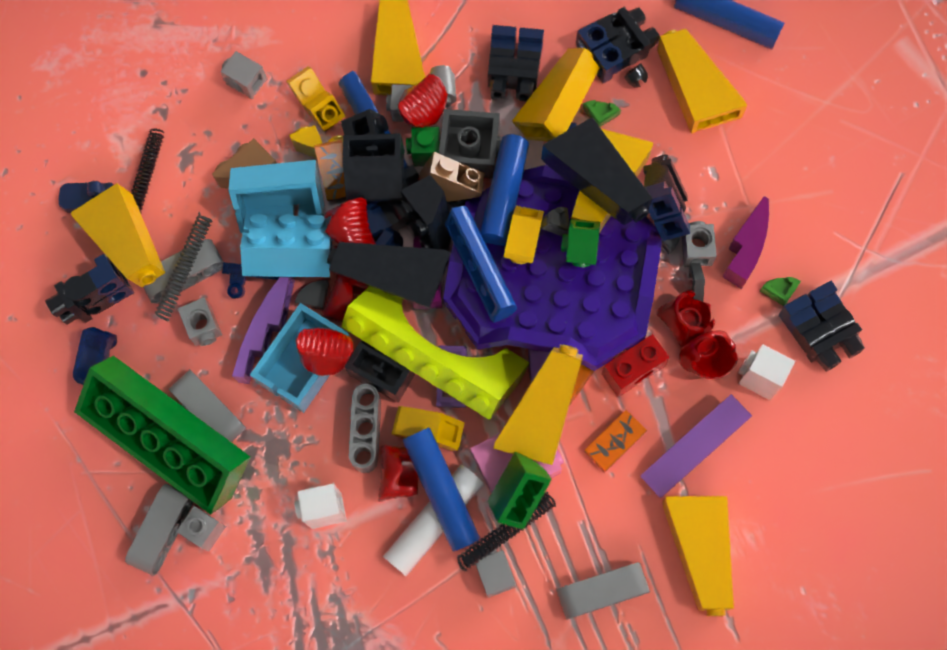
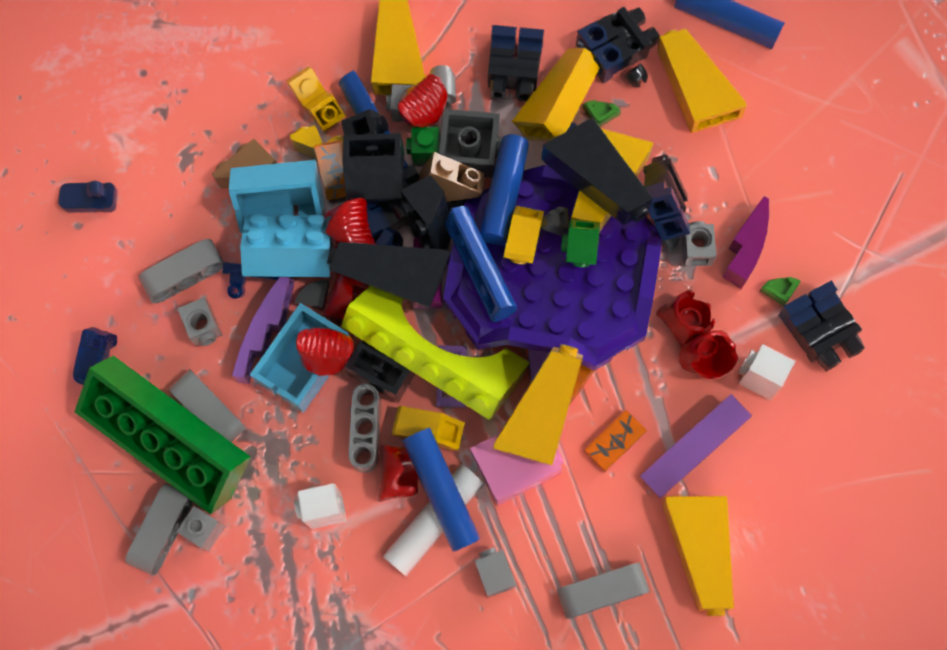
(90, 292): black hips -> none
(120, 232): yellow slope -> none
(148, 166): black piece -> none
(201, 236): dark grey piece -> none
(243, 74): light grey brick -> none
(487, 546): black piece -> none
(518, 491): green brick -> none
(635, 365): red brick -> none
(698, 280): dark grey tile -> none

